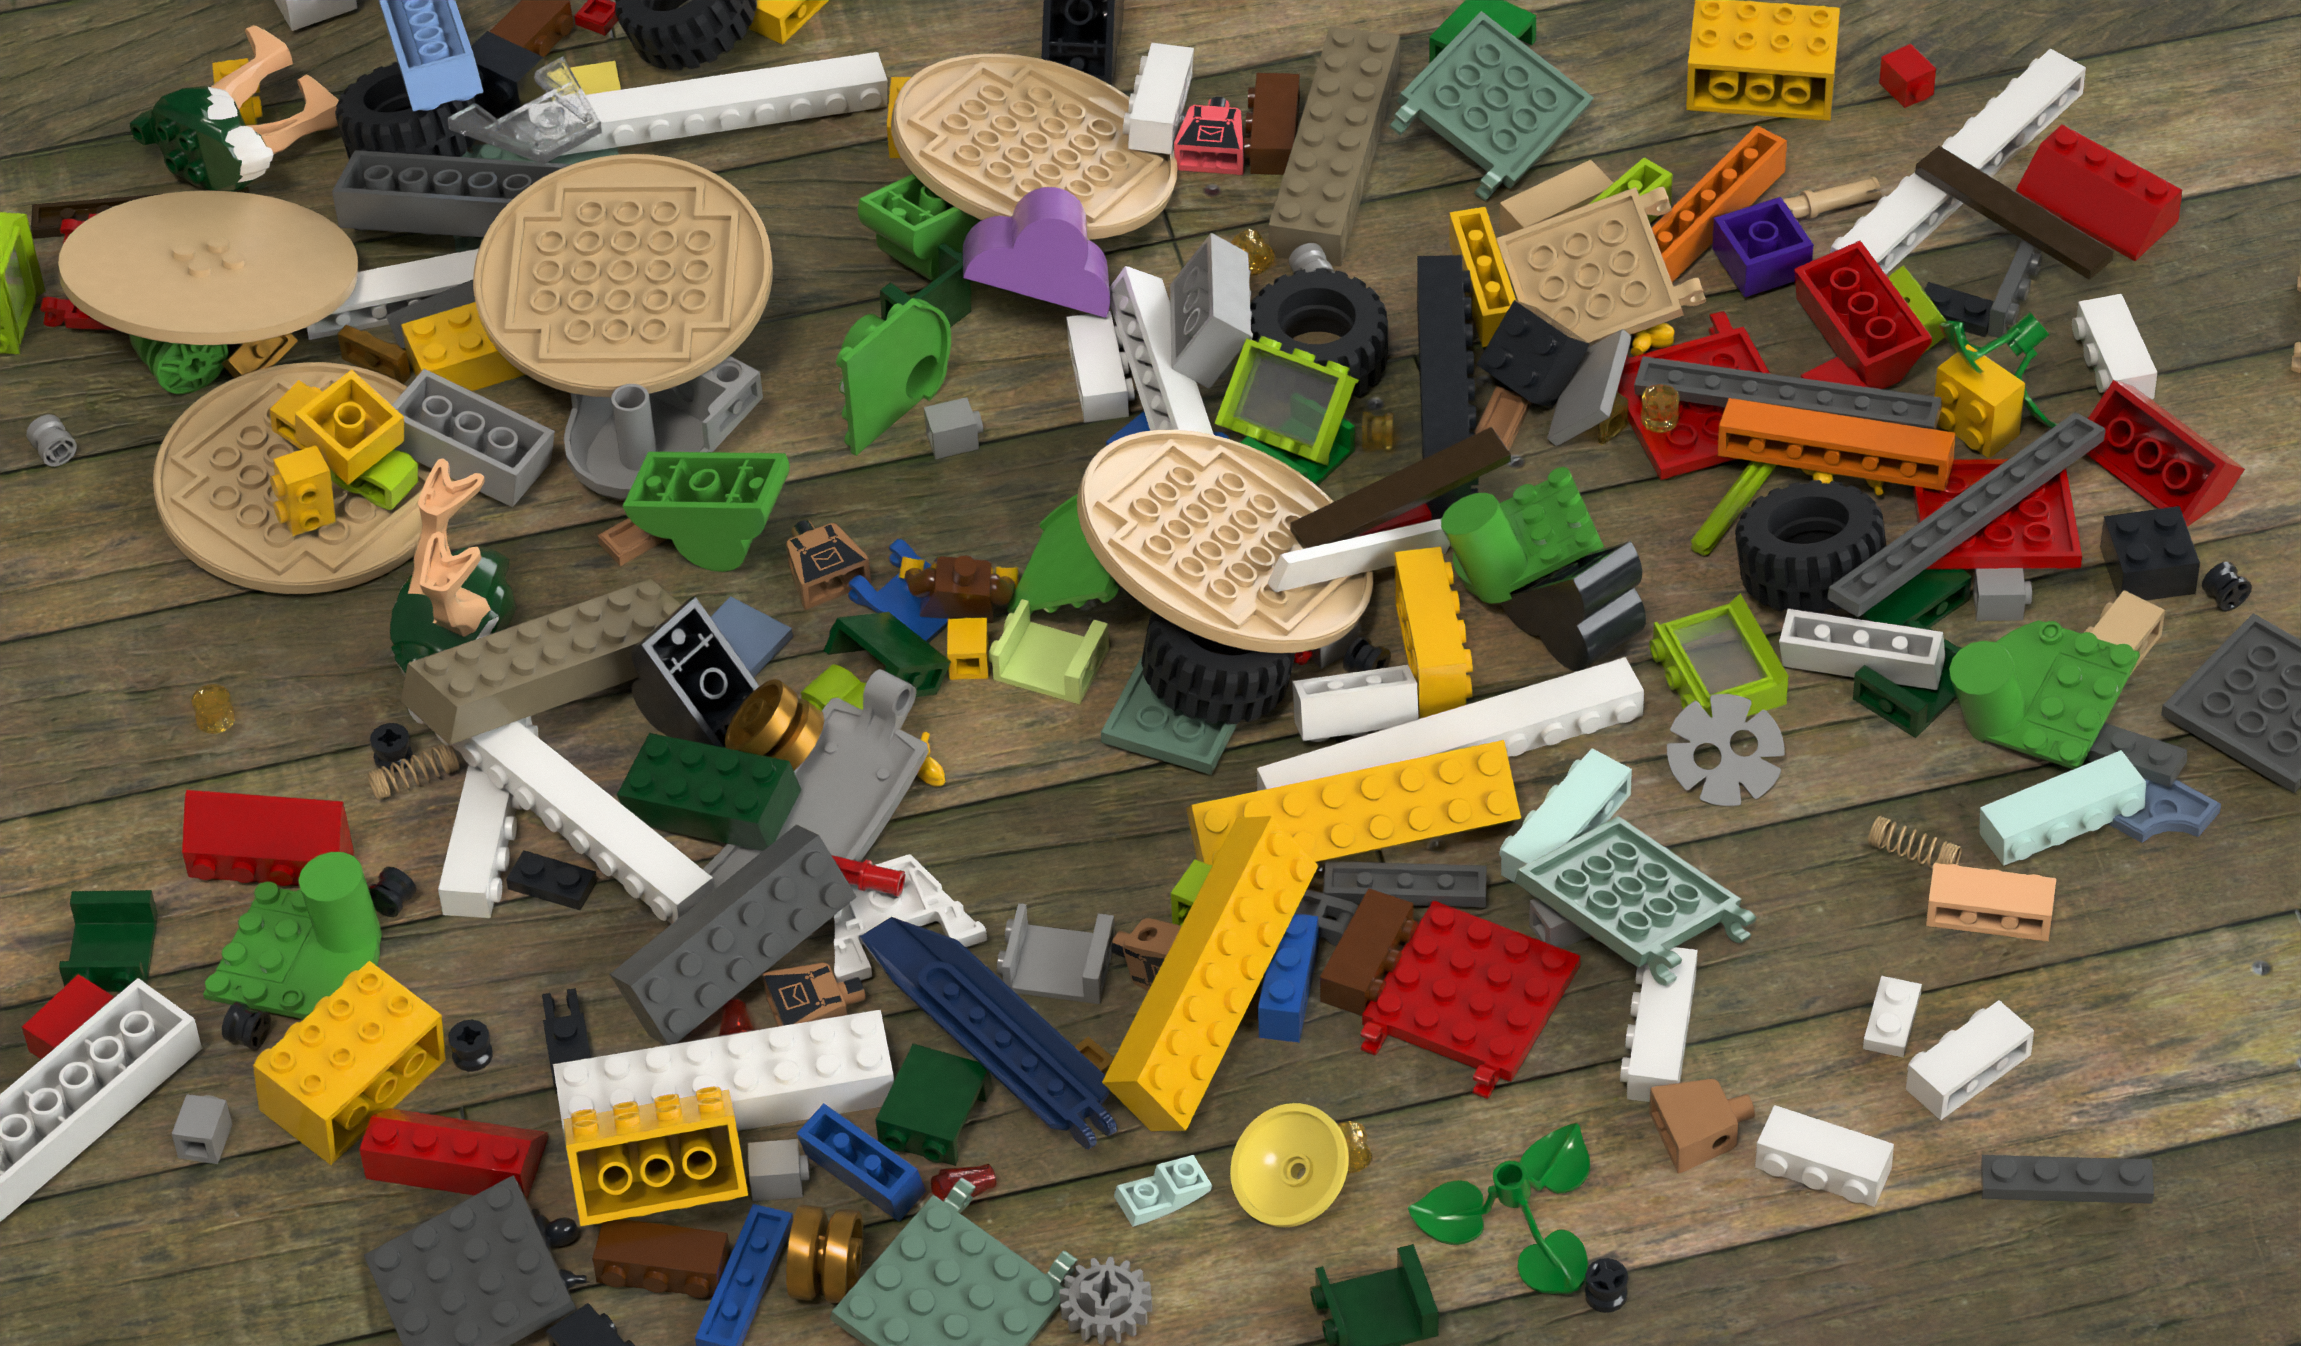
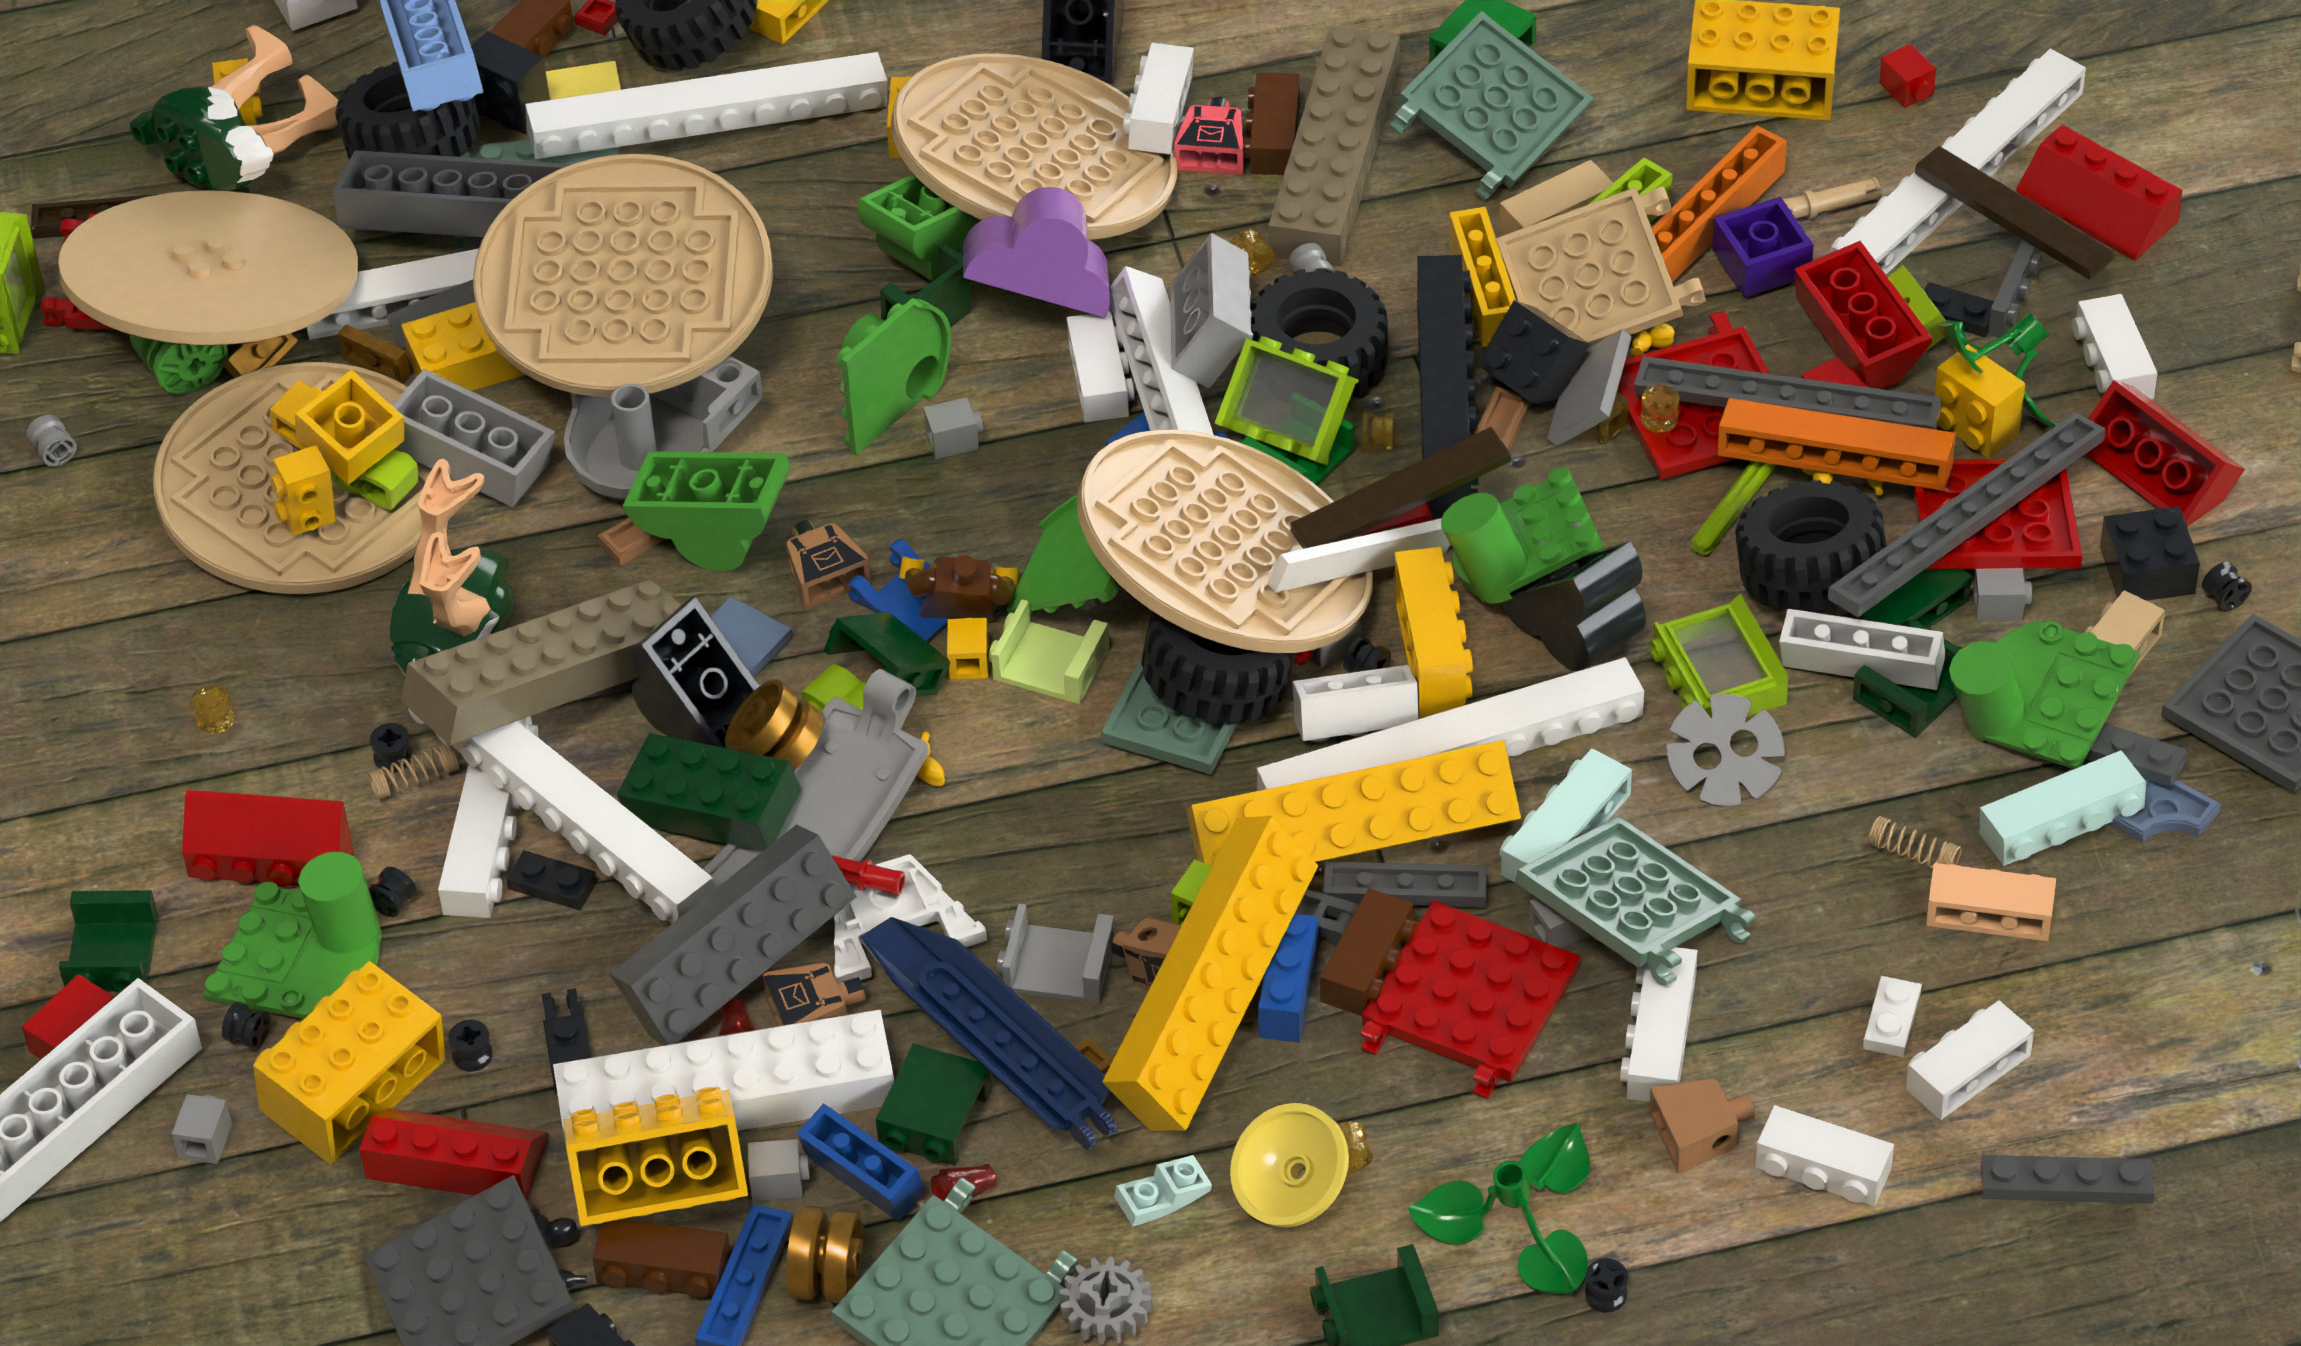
(541, 127): clear wing -> none

